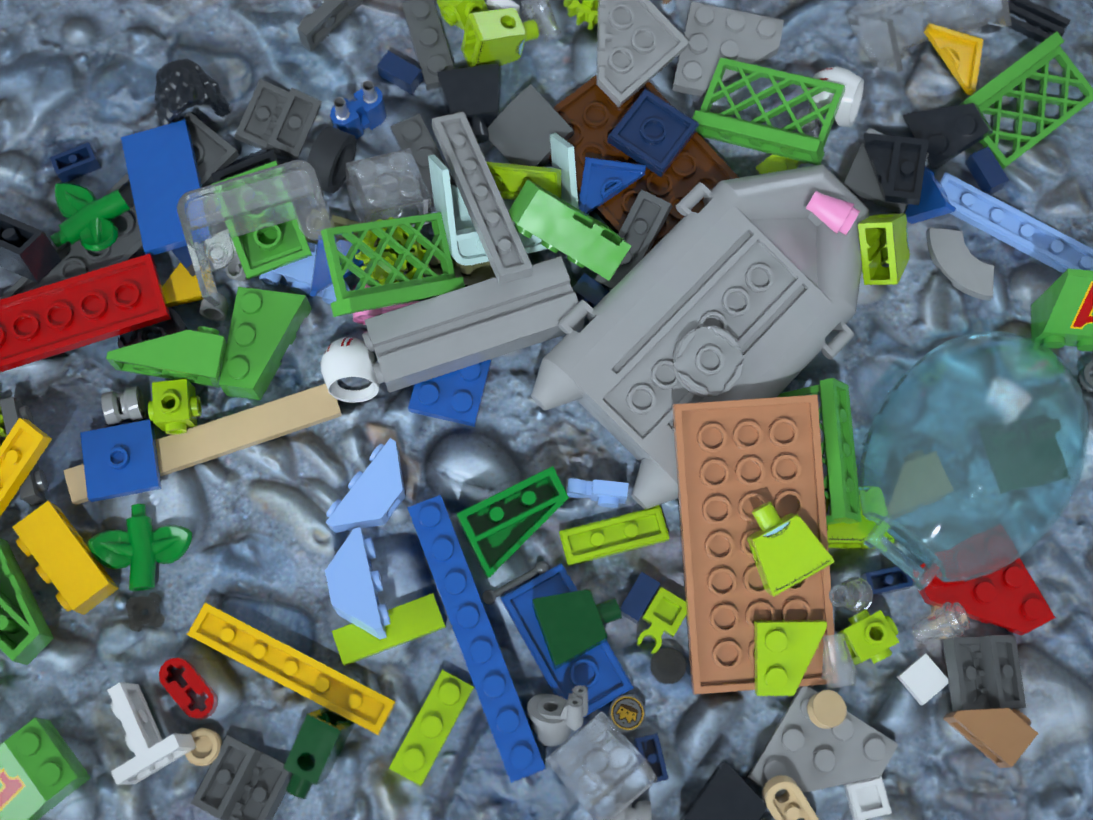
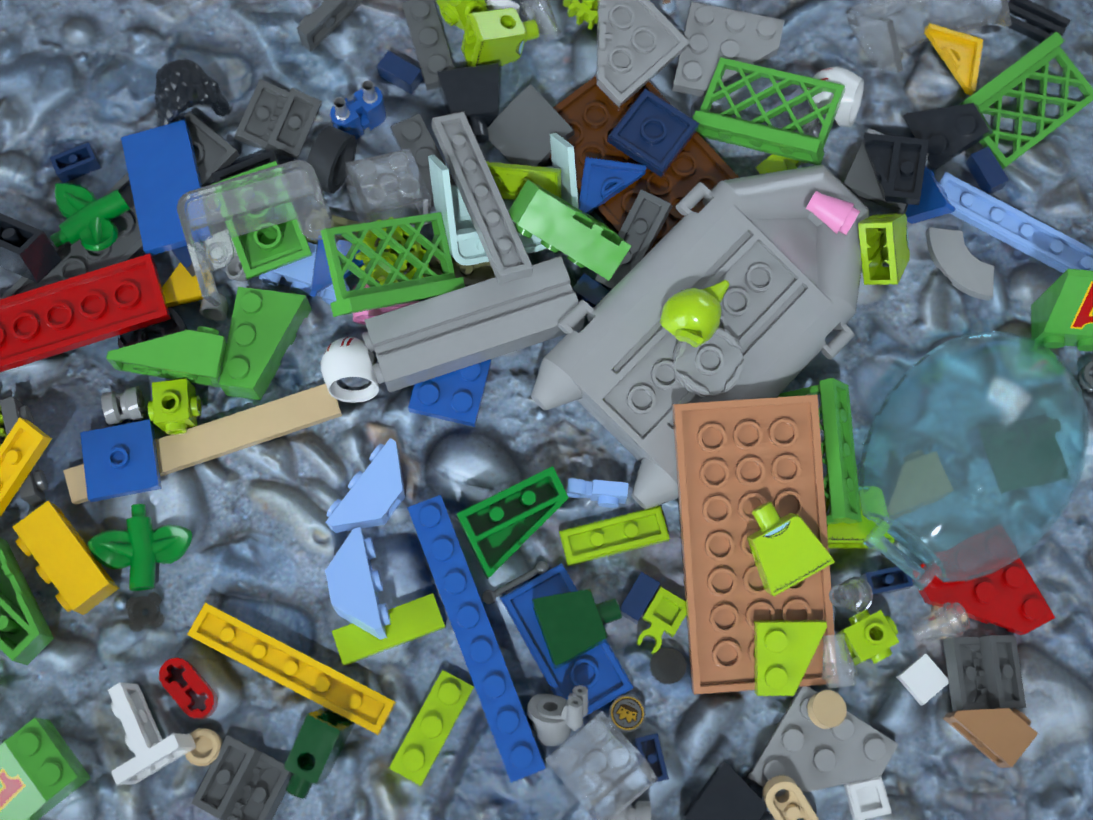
(694, 313): none -> lime piece

